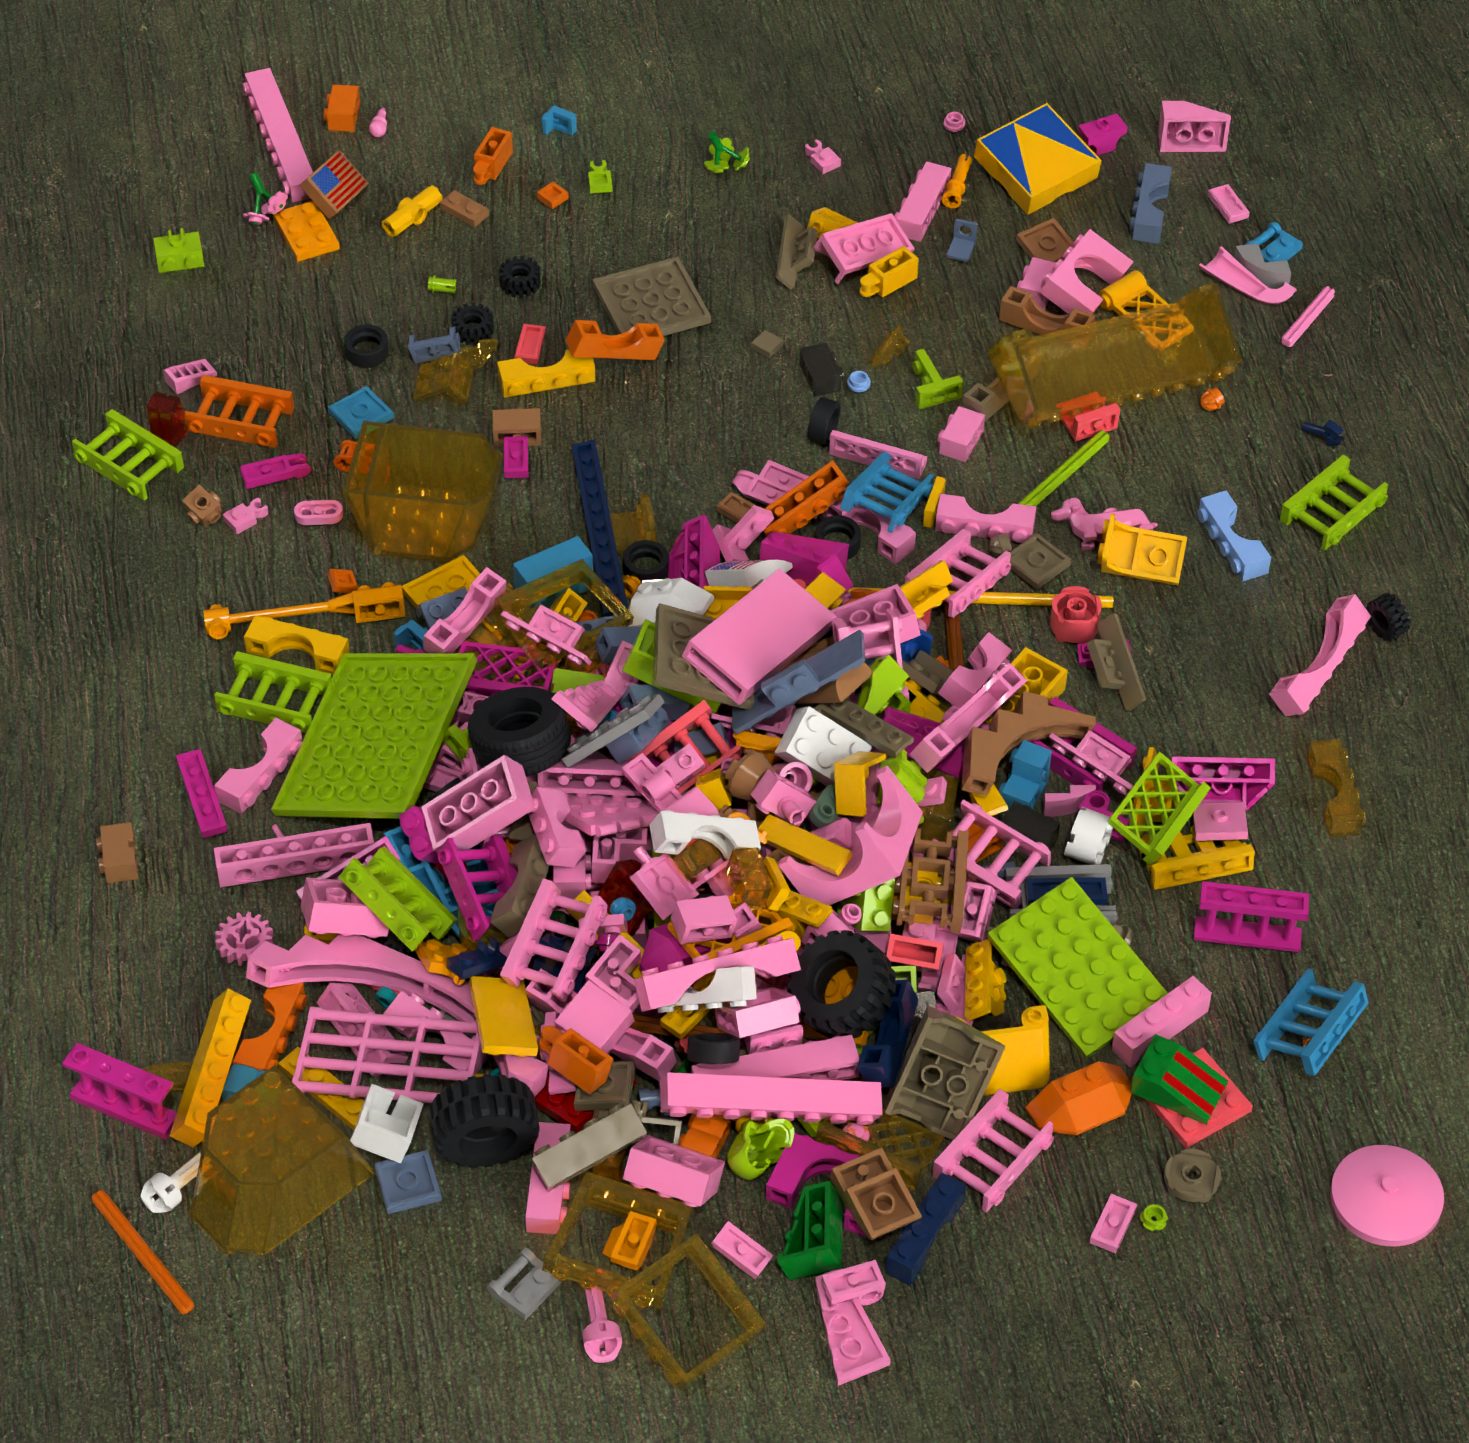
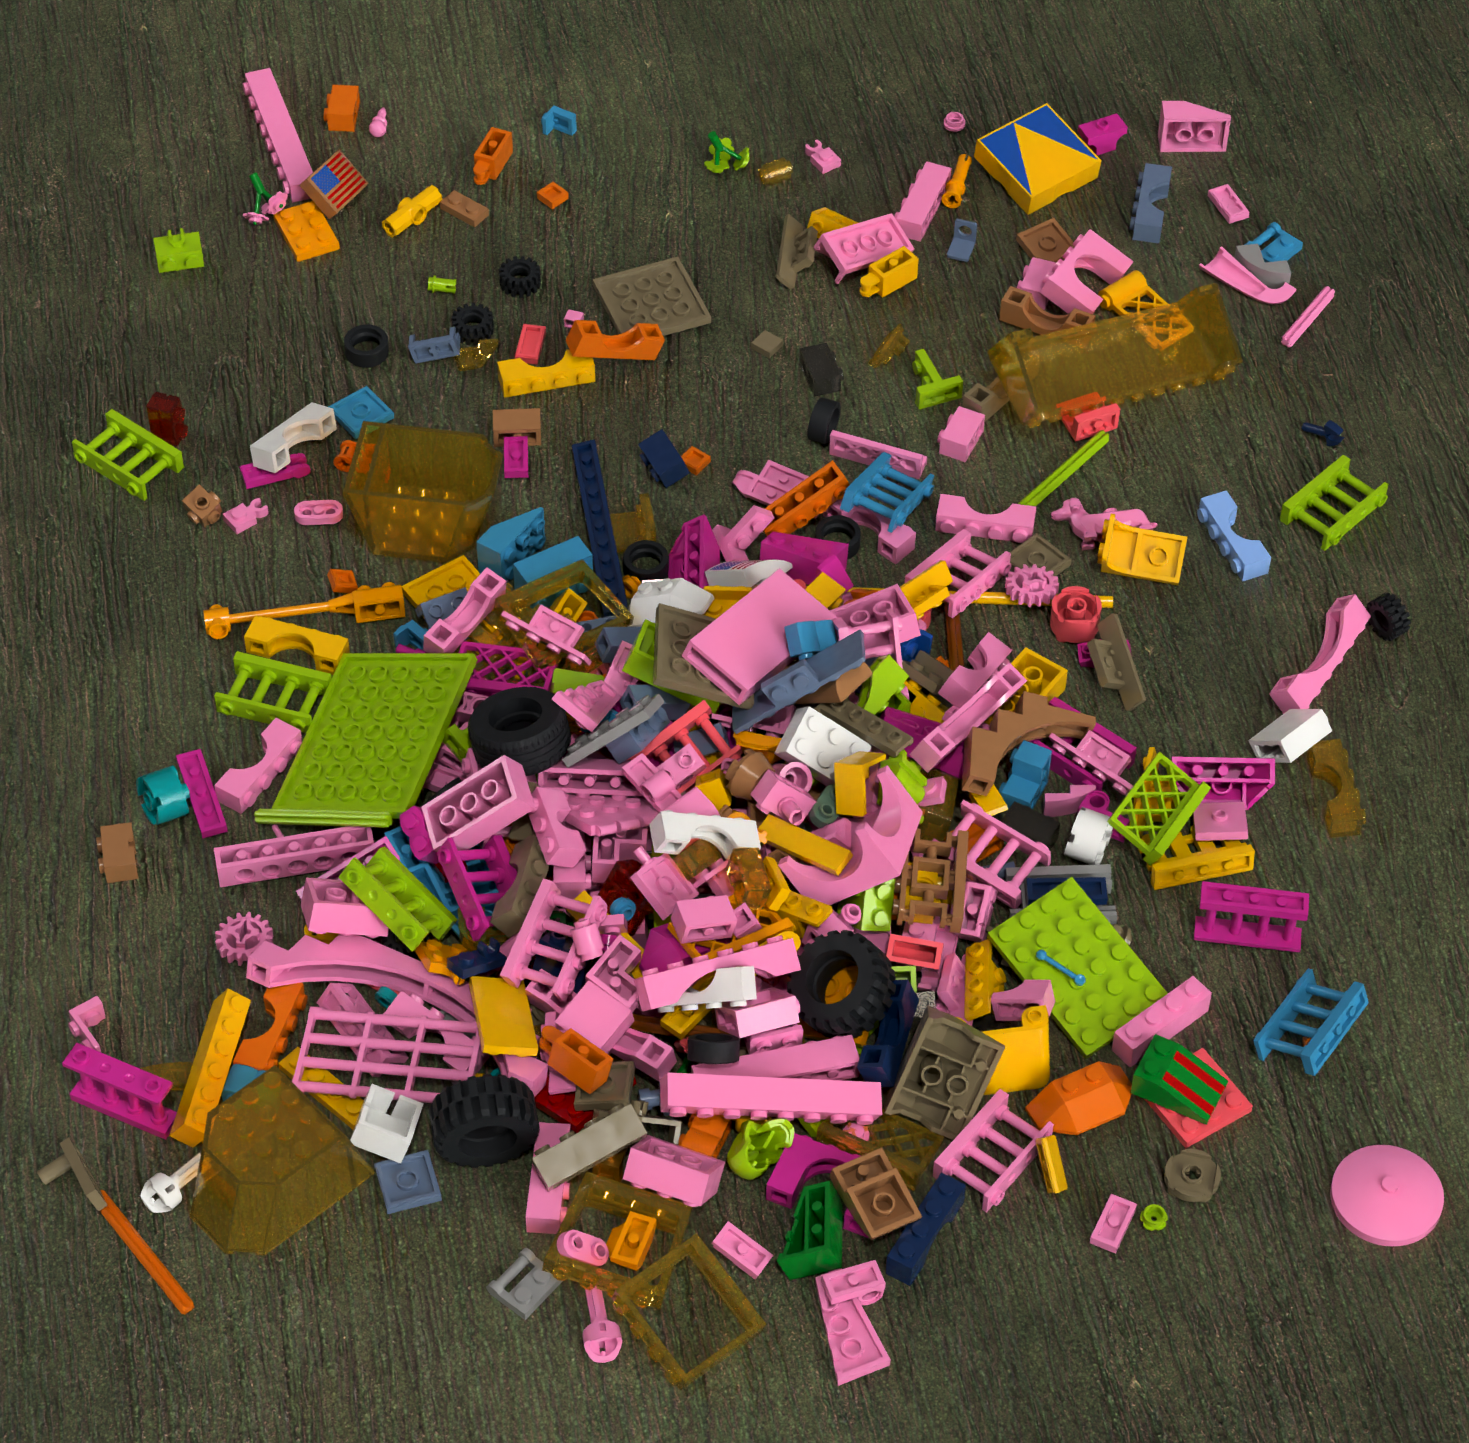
(74, 1160): none -> dark tan piece
(85, 1016): none -> bright pink bracket
(163, 795): none -> teal brick
(182, 376): bright pink slope -> none
(243, 394): orange fence -> none
(309, 423): none -> white arch
(323, 818): none -> lime axle
(445, 374): clear yellow bracket -> none
(511, 542): none -> dark azure slope
(571, 316): none -> bright pink piece
(587, 939): none -> bright pink brick
(587, 1249): none -> bright pink plate
(599, 178): lime plate -> none
(663, 458): none -> dark blue piece
(695, 460): none -> orange tile
(734, 507): medium nougat plate -> none
(775, 171): none -> clear yellow brick
(809, 638): none -> dark azure brick
(858, 381): light blue plate -> none
(932, 504): yellow tile -> none
(1000, 544): dark tan plate -> none
(1011, 1003): none -> bright pink arch
(1031, 585): none -> bright pink gear
(1051, 1164): none -> yellow slope
(1078, 979): none -> dark azure hinge
(1212, 399): orange plate -> none
(1291, 735): none -> white brick

